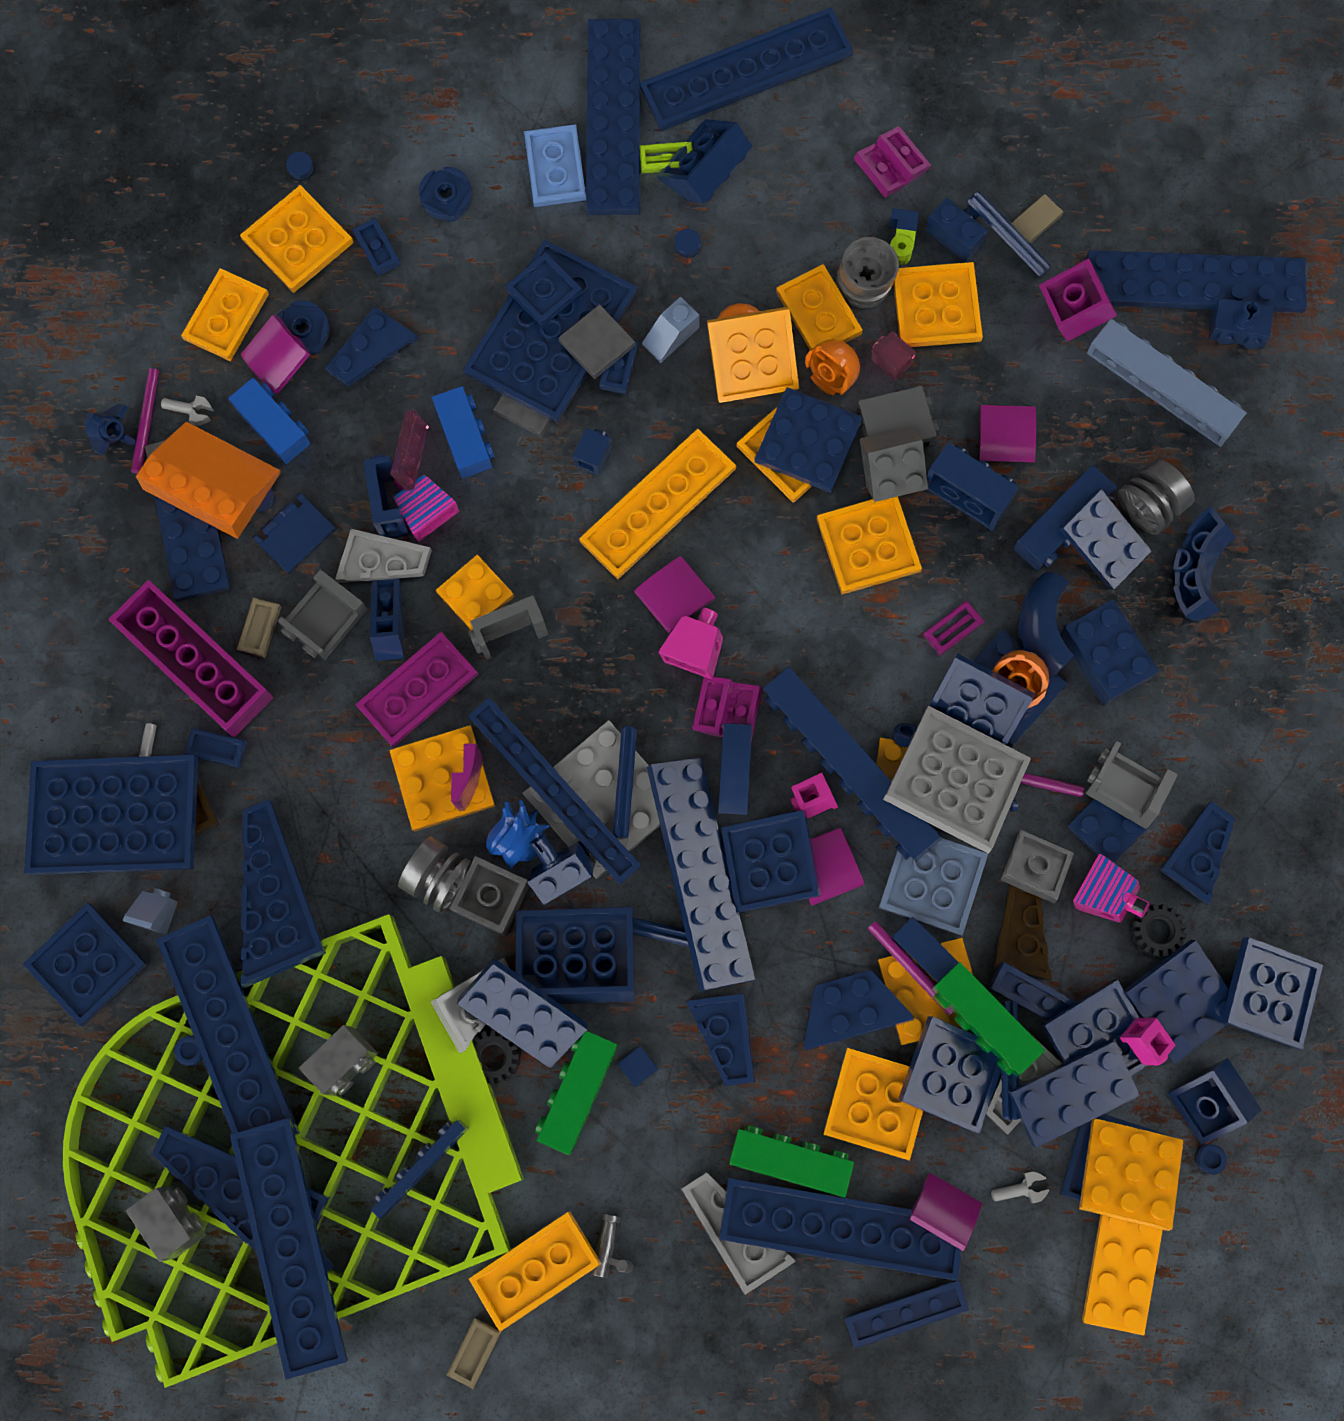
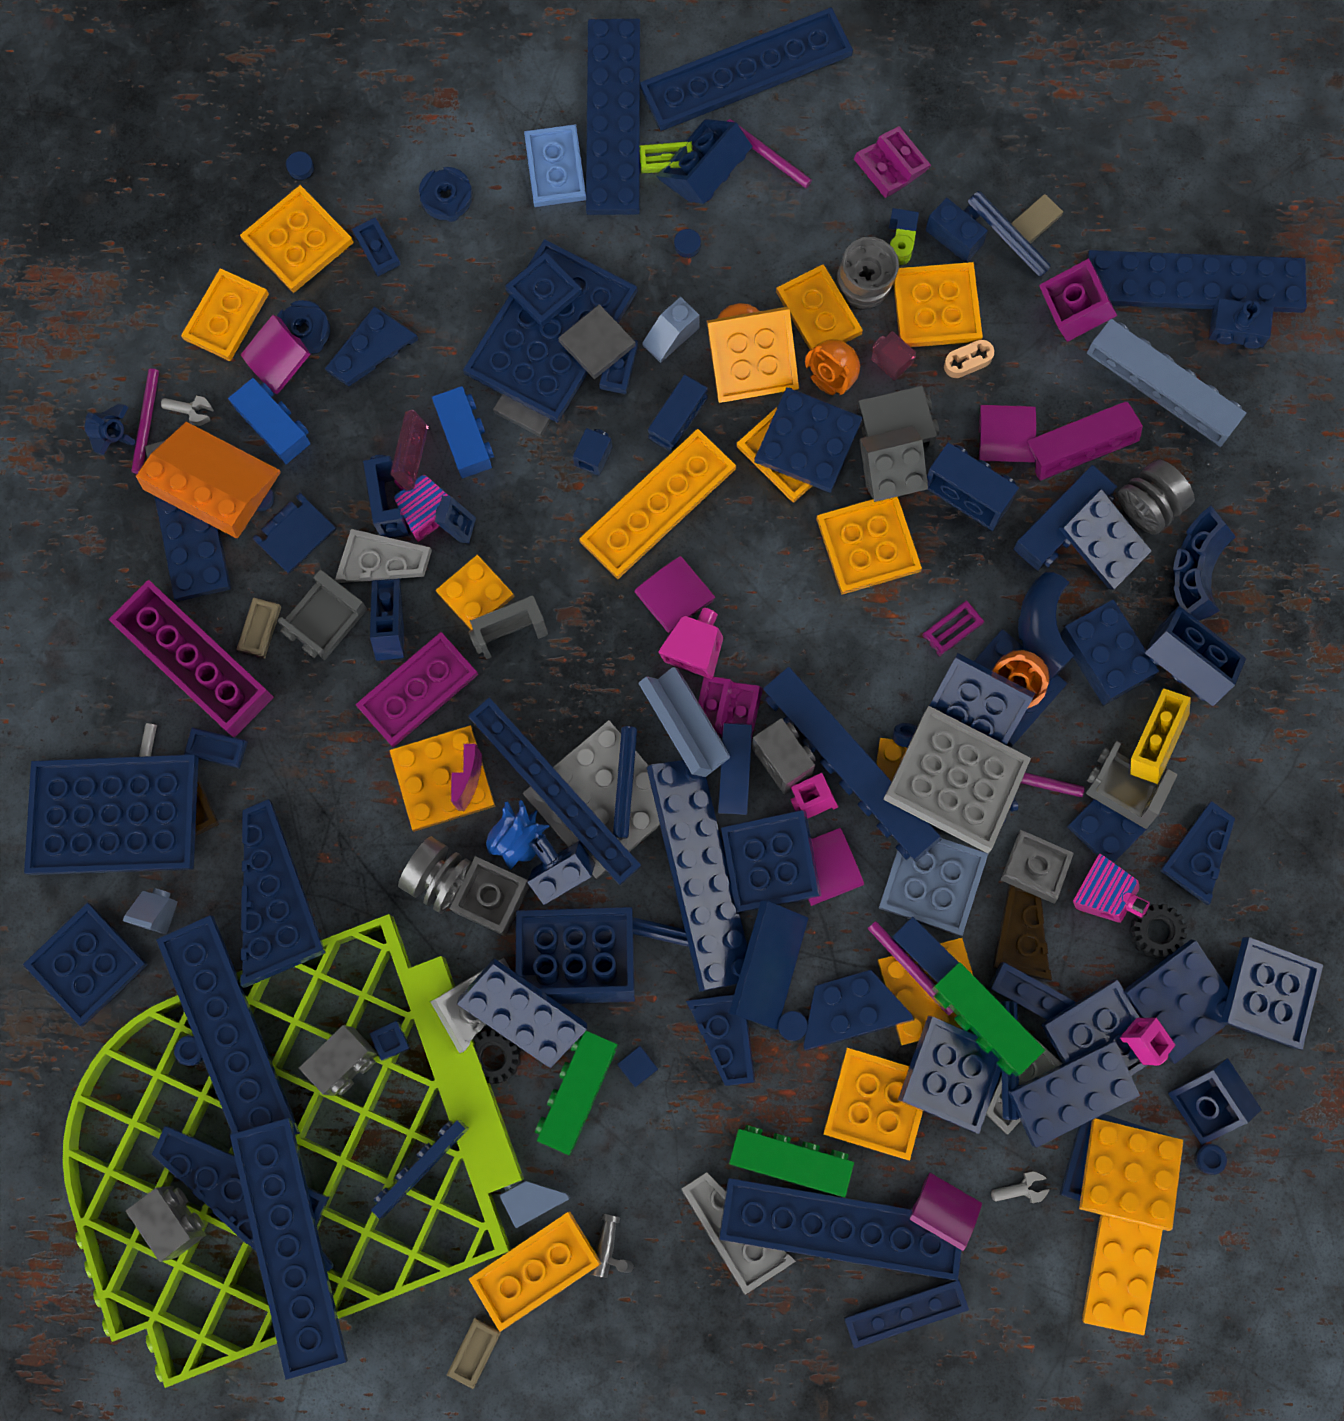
(389, 1040): none -> dark blue plate
(455, 519): none -> dark blue plate
(530, 1200): none -> sand blue slope
(677, 413): none -> dark blue piece
(685, 722): none -> sand blue panel
(768, 965): none -> dark blue tile
(777, 160): none -> magenta bar
(783, 755): none -> flat silver brick
(792, 1026): none -> dark blue tile
(966, 353): none -> light nougat beam
(1085, 440): none -> magenta panel
(1160, 736): none -> yellow brick
(1195, 656): none -> dark blue brick

